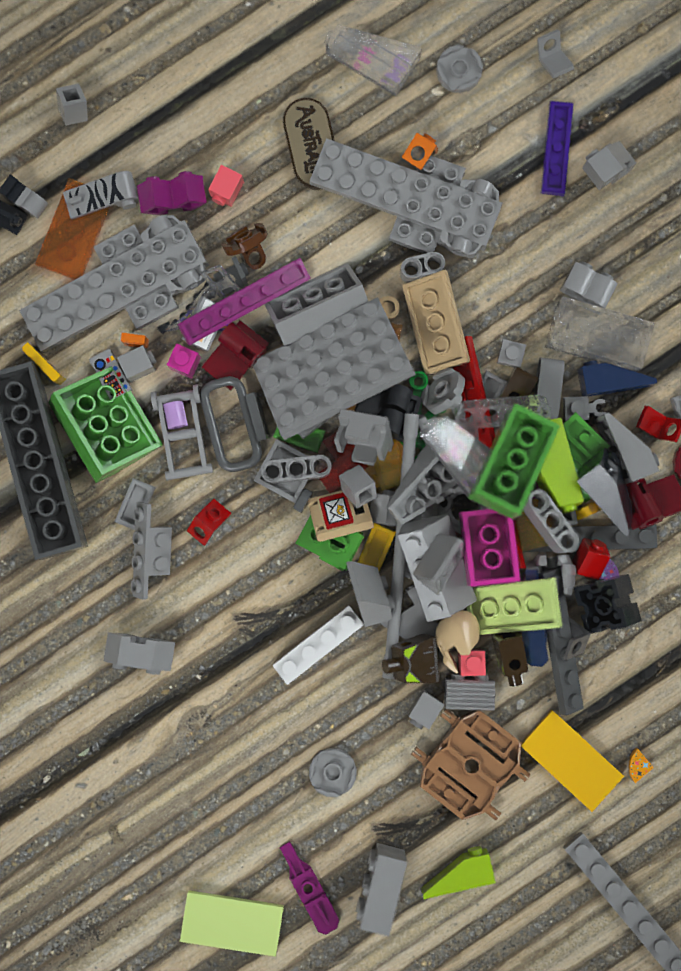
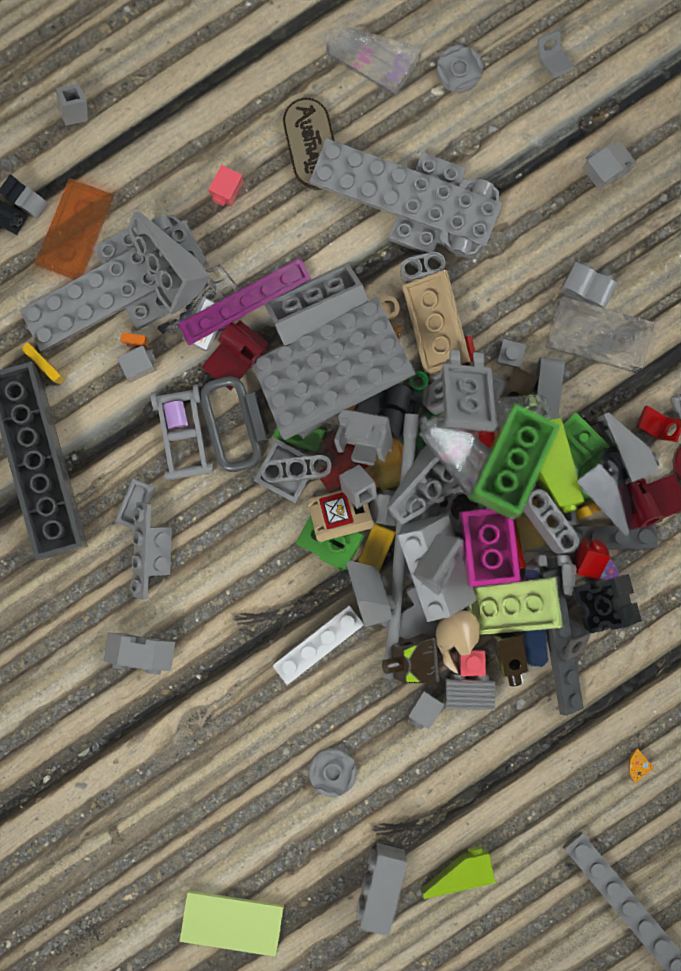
(104, 430): bright green slope -> none
(105, 360): tile -> none
(107, 191): light grey door -> none
(160, 195): magenta brick -> none
(174, 269): none -> light grey wedge
(184, 361): dark pink brick -> none
(209, 520): red bracket -> none
(239, 271): dark grey bracket -> none
(245, 242): reddish brown tile -> none
(302, 500): dark grey tile -> none
(316, 901): magenta piece -> none
(426, 143): orange bracket -> none
(456, 750): medium nougat piece -> none
(468, 394): none -> light grey tile
(557, 148): dark purple tile -> none
(571, 760): yellow tile -> none
(581, 407): light grey plate -> none
(607, 378): dark blue slope -> none

